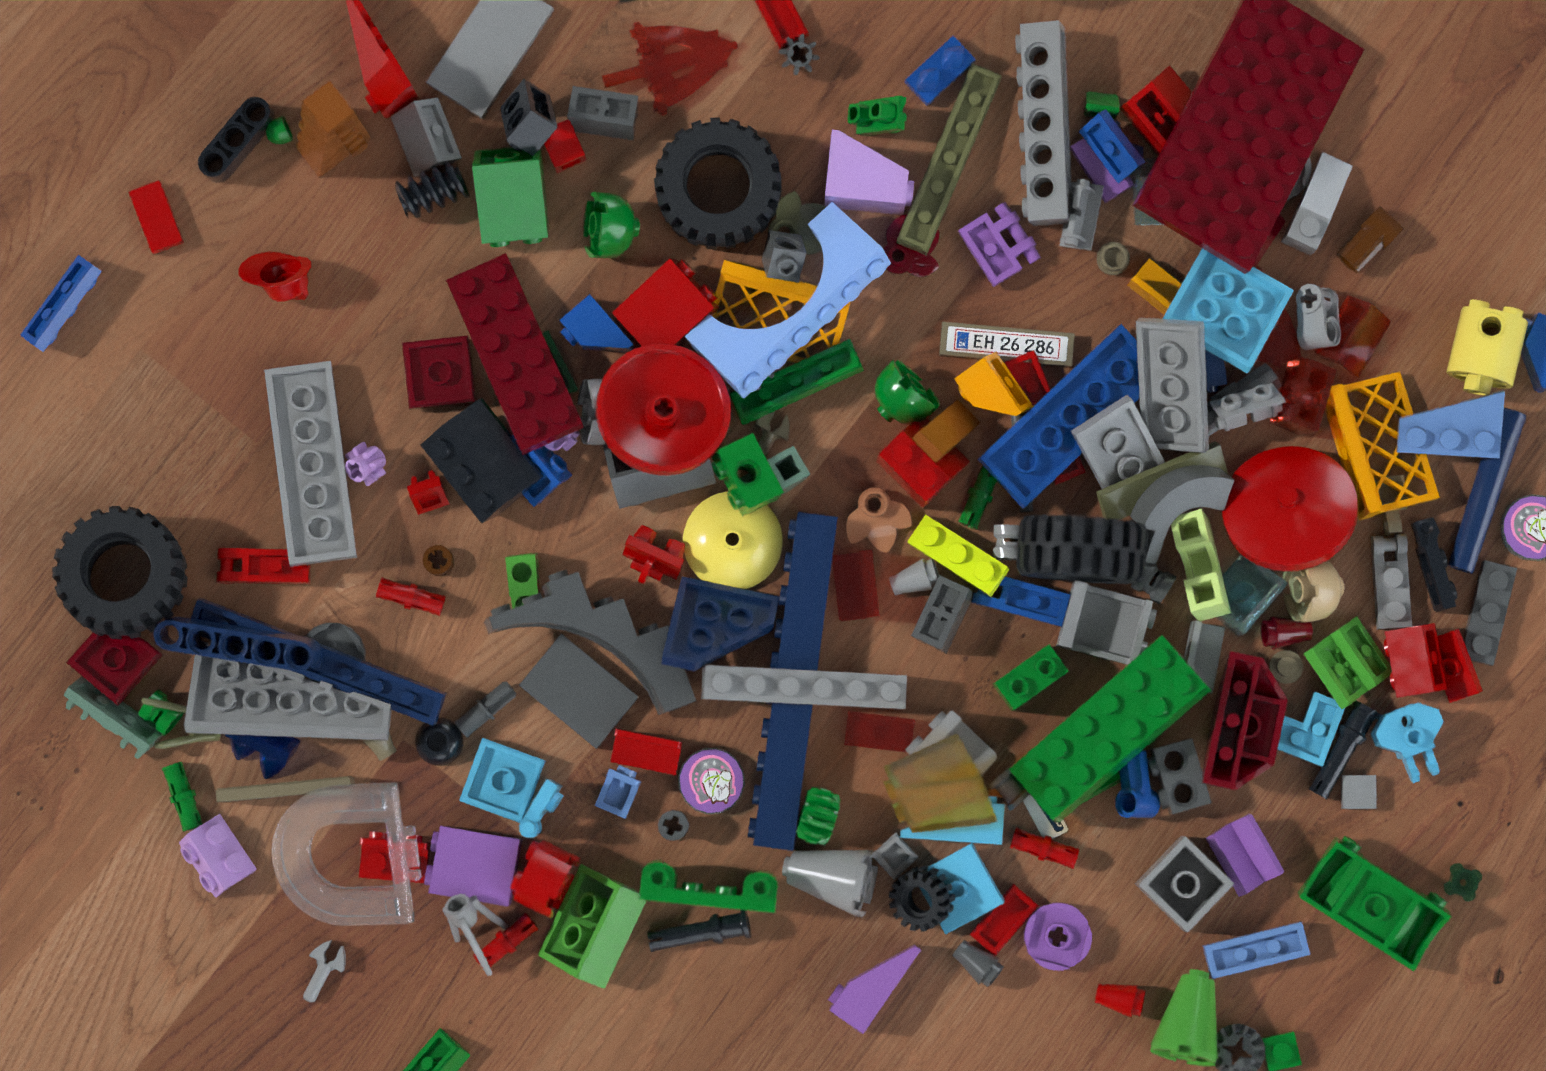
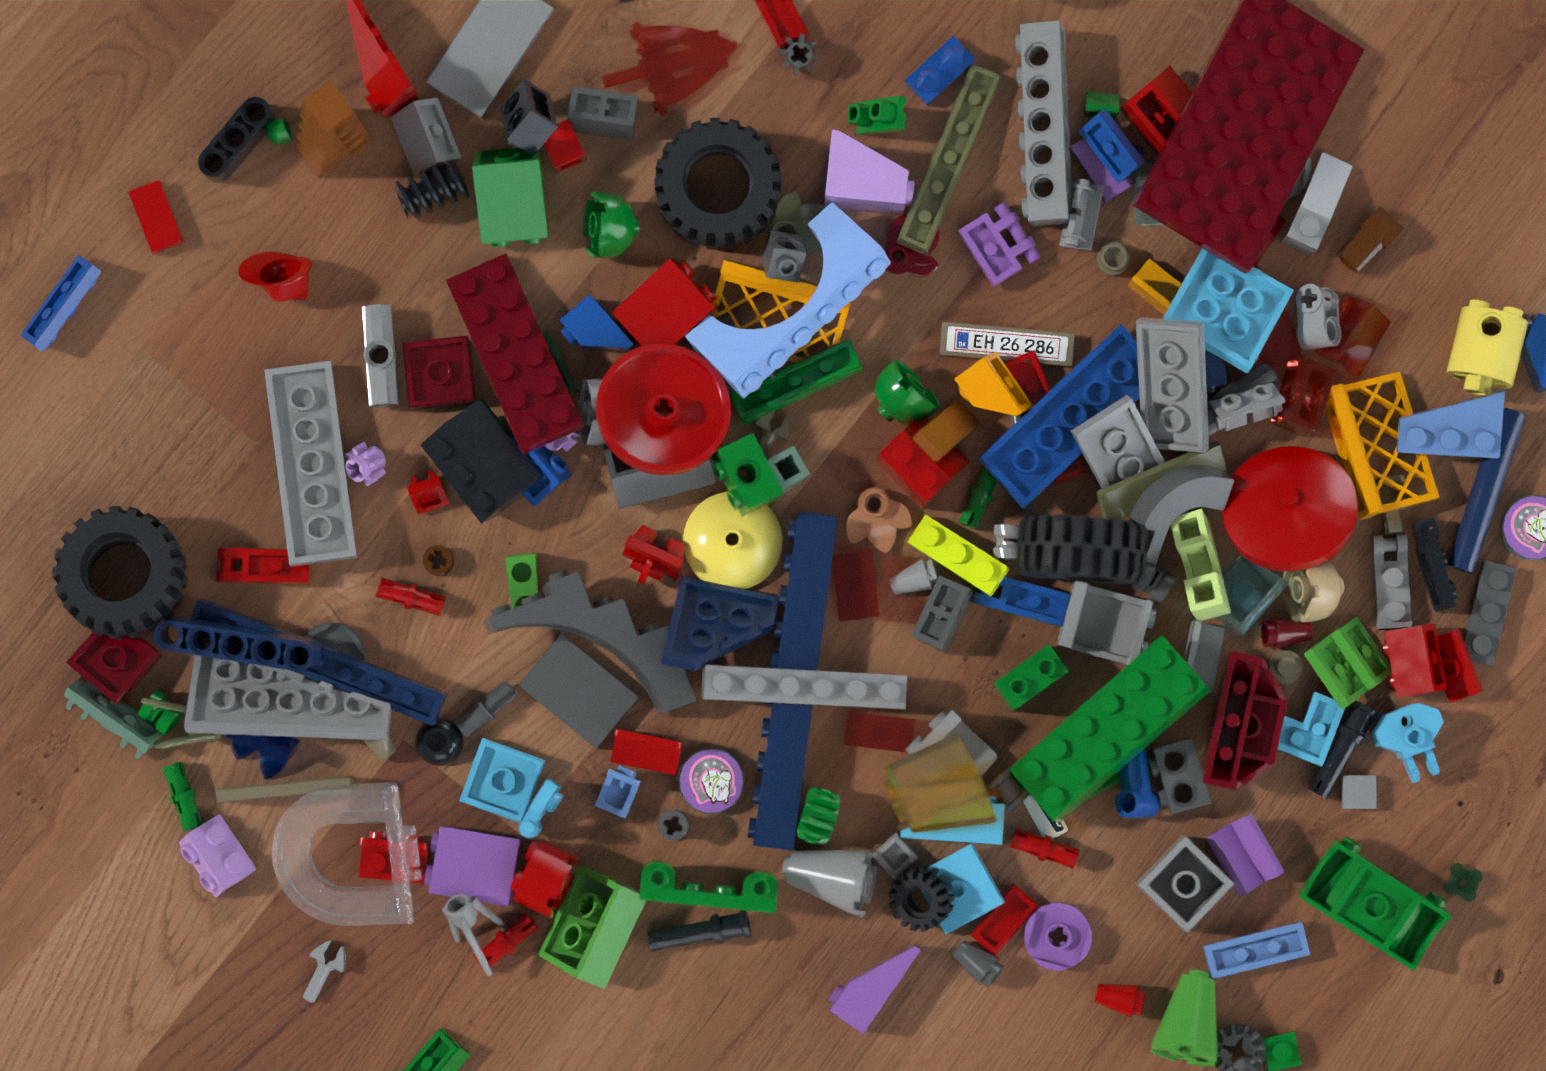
(383, 376): none -> light grey piece

